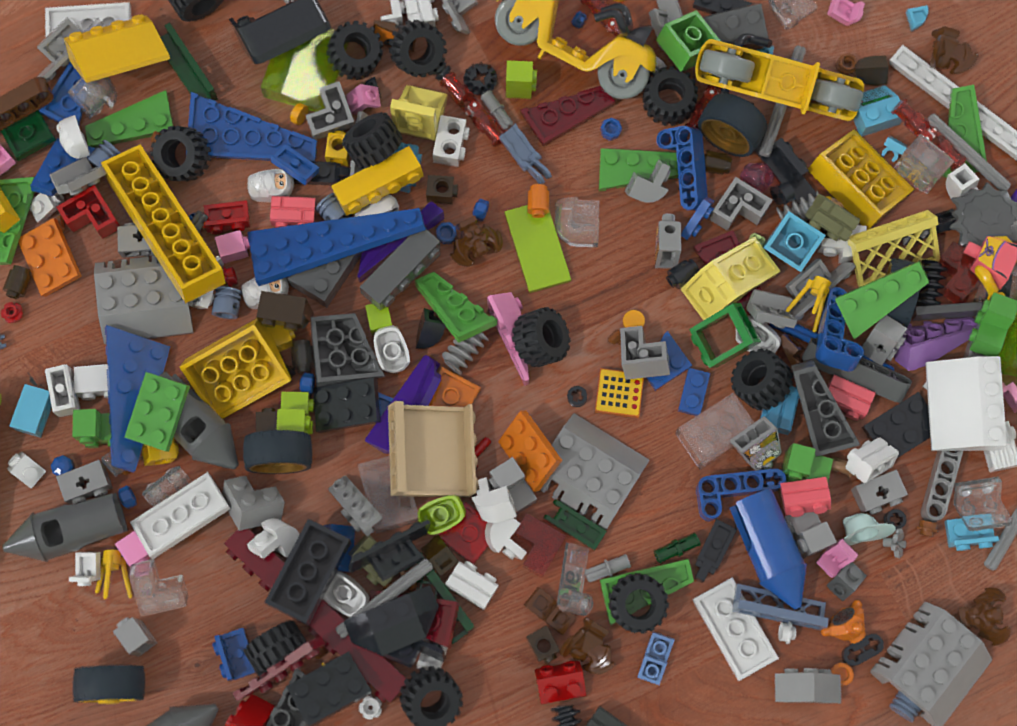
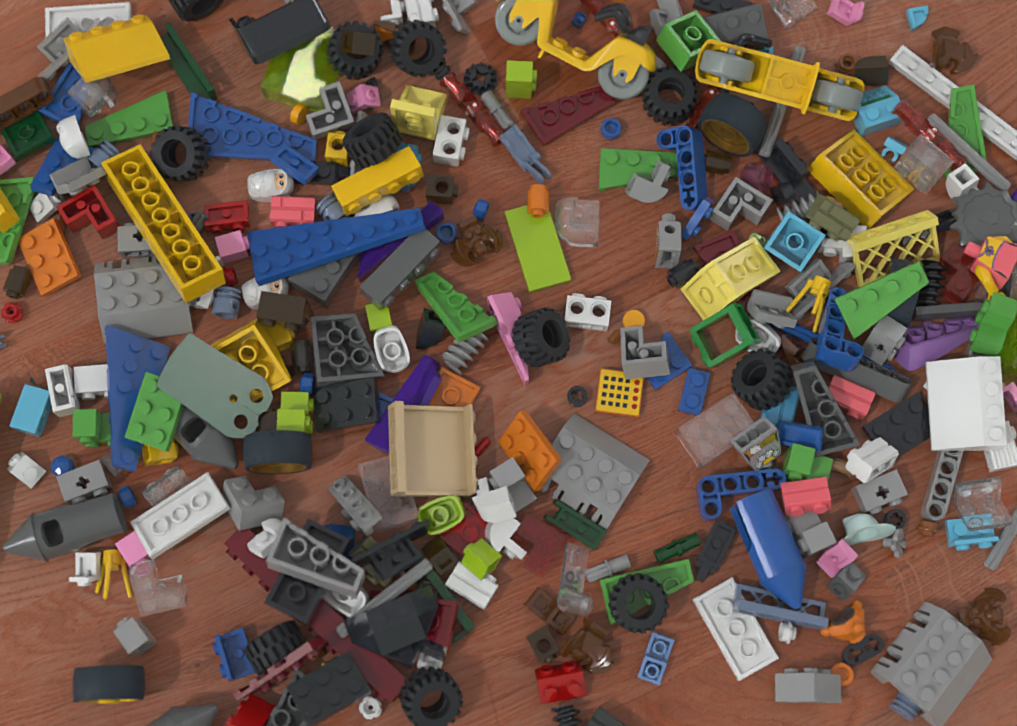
(205, 381): none -> sand green piece
(308, 559): none -> light grey wedge
(358, 43): none -> dark brown brick
(480, 559): none -> lime brick
(587, 319): none -> white brick
(800, 434): none -> blue tile

